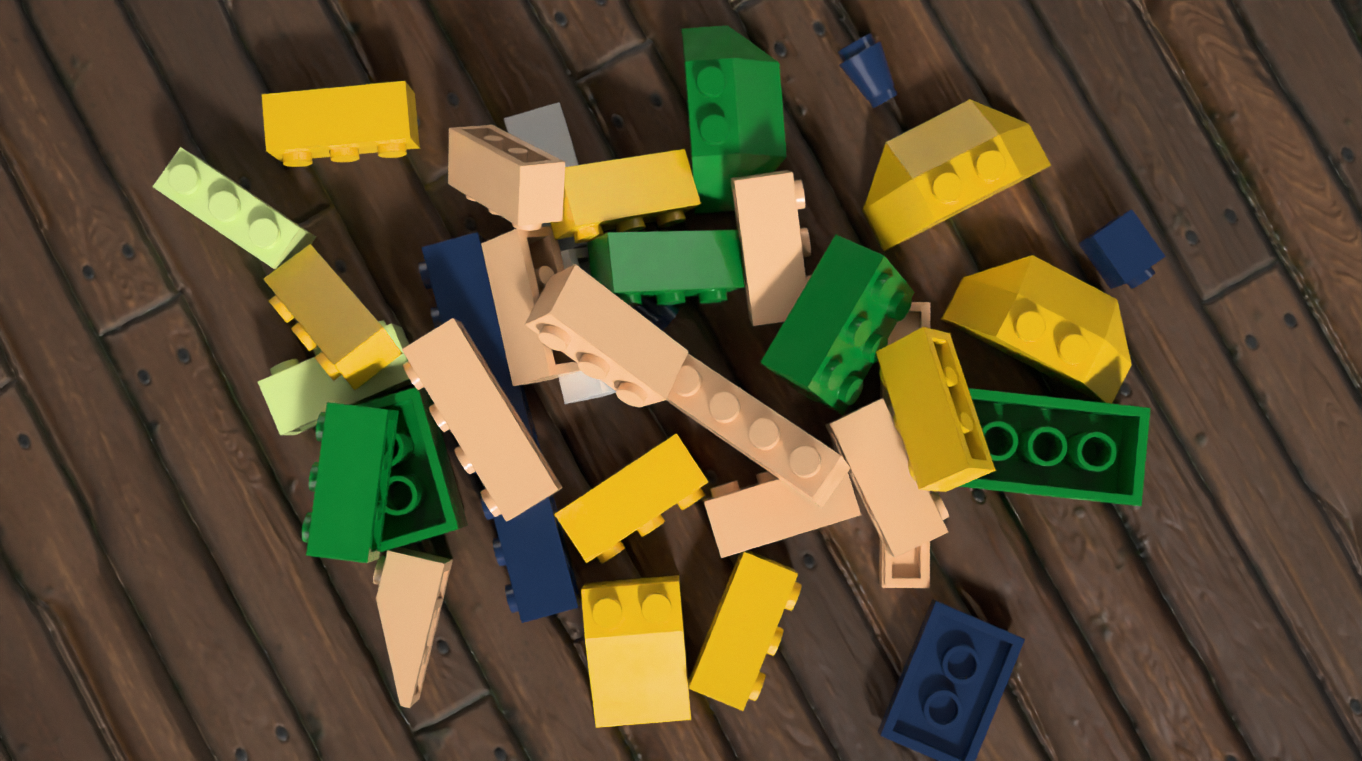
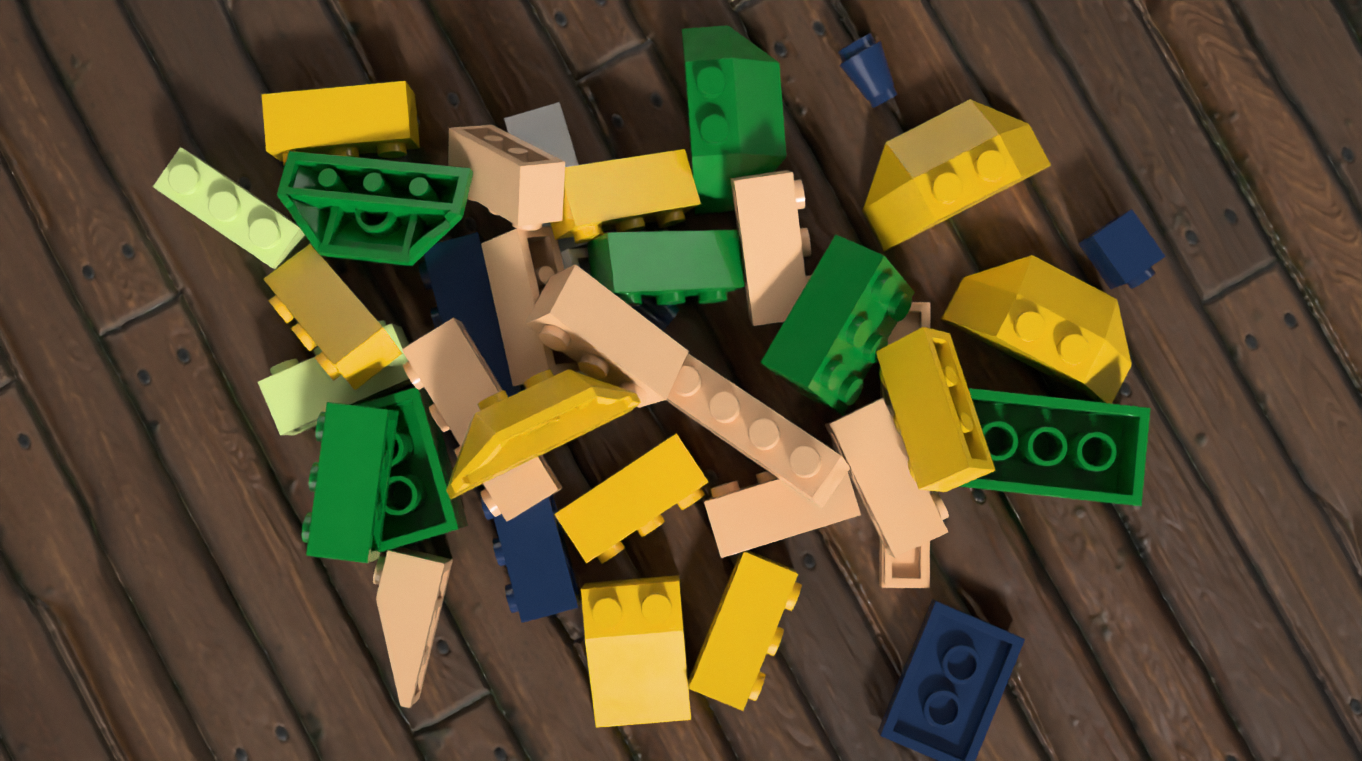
(372, 205): none -> green wedge
(533, 423): none -> yellow wedge

